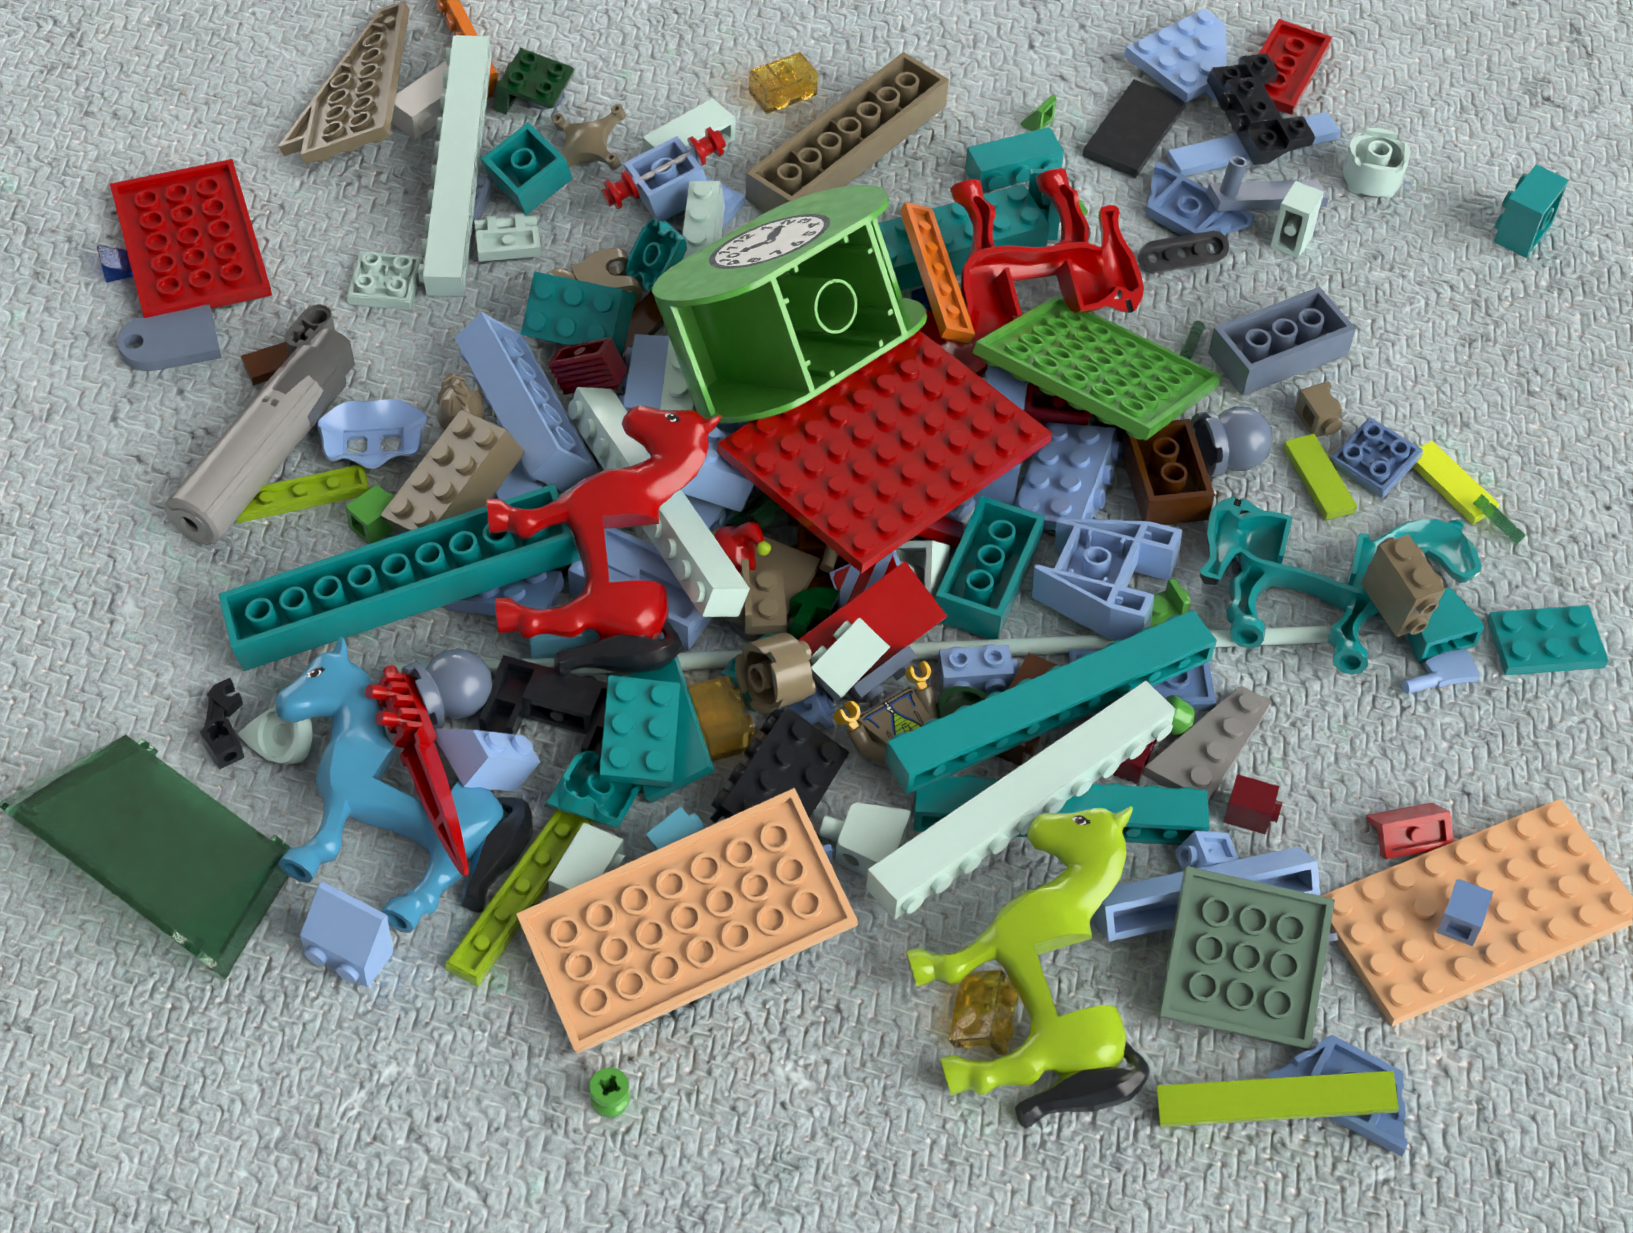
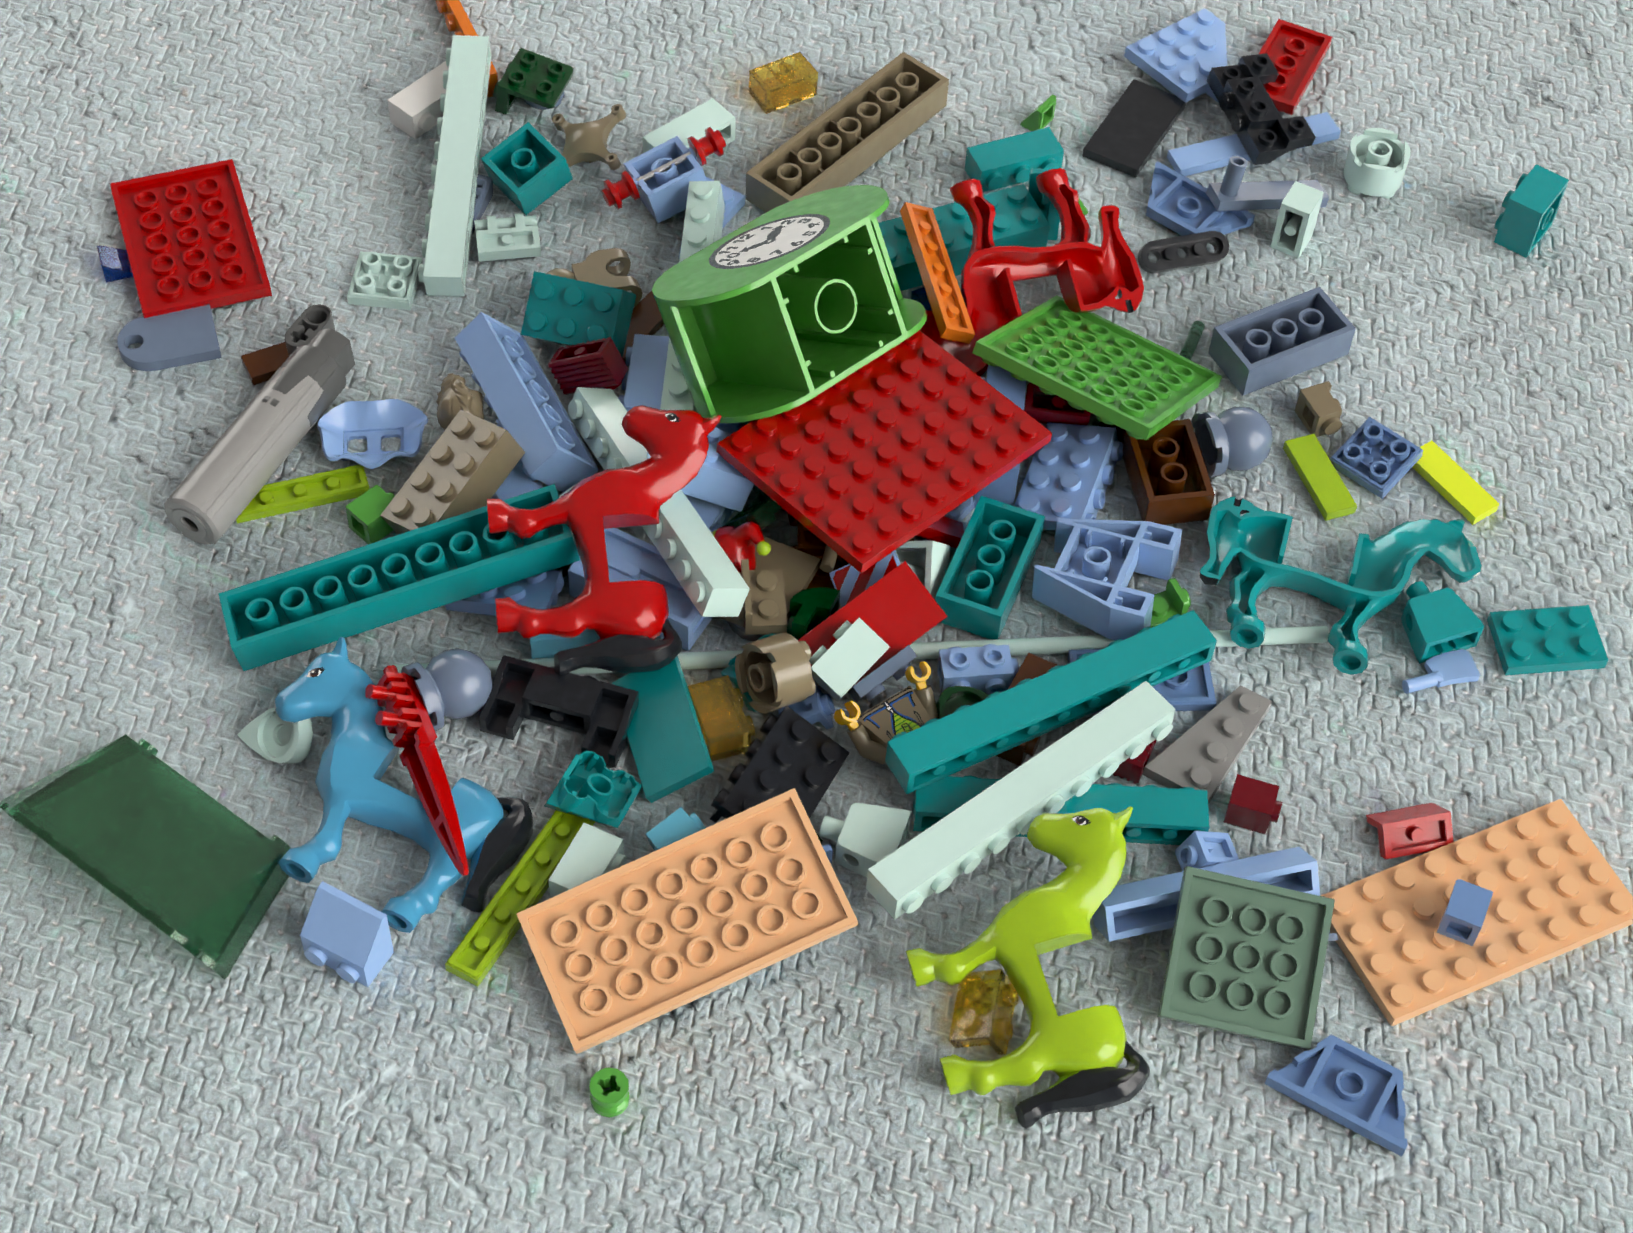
(228, 748): black piece -> none
(359, 94): dark tan wing -> none
(488, 758): light blue slope -> none
(639, 731): teal plate -> none
(655, 252): teal slope -> none
(1183, 715): bright green piece -> none
(1277, 1099): lime tile -> none
(1403, 585): dark tan brick -> none
(1499, 519): clear green wheel -> none

